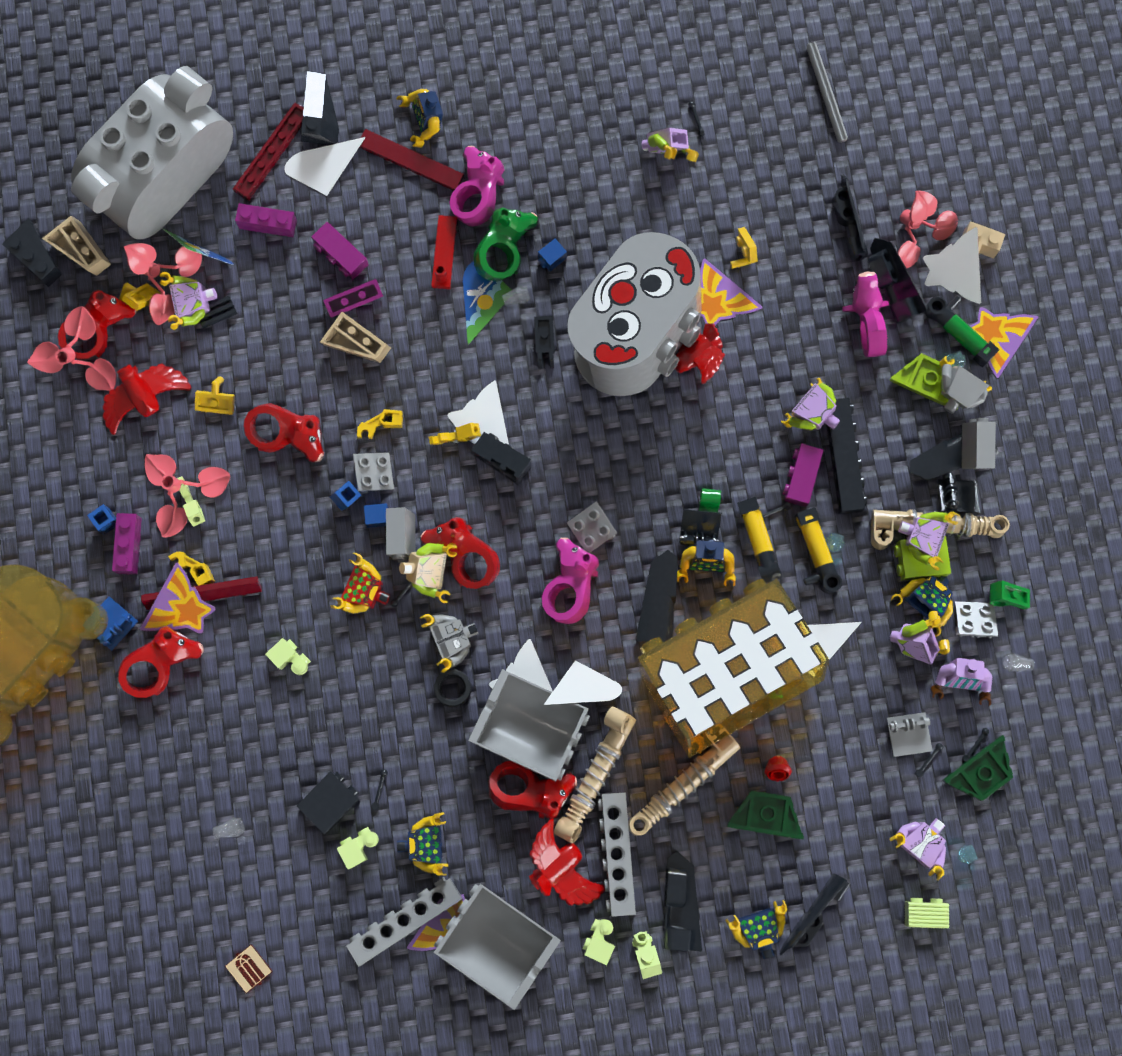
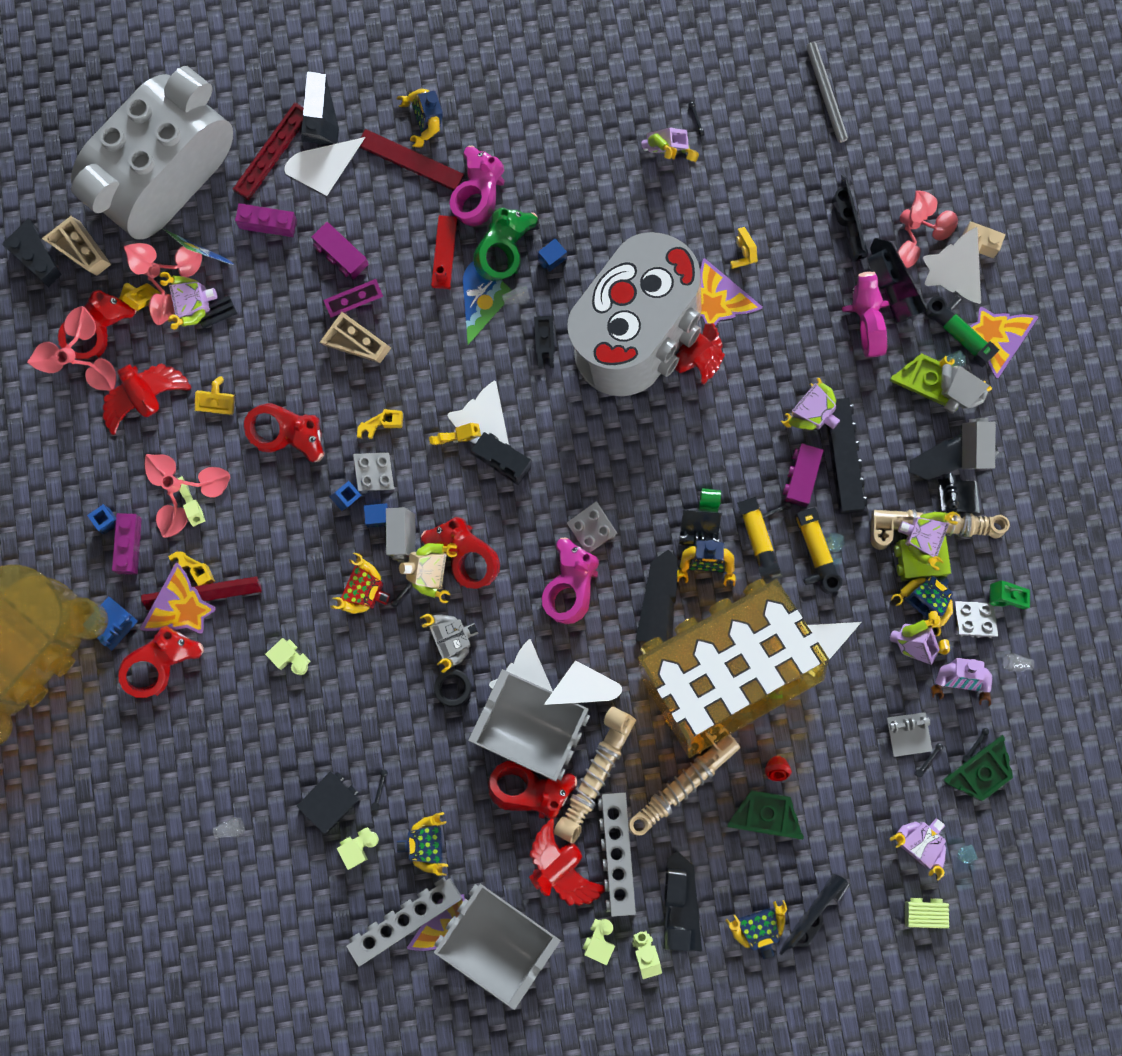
(248, 968): piece -> none

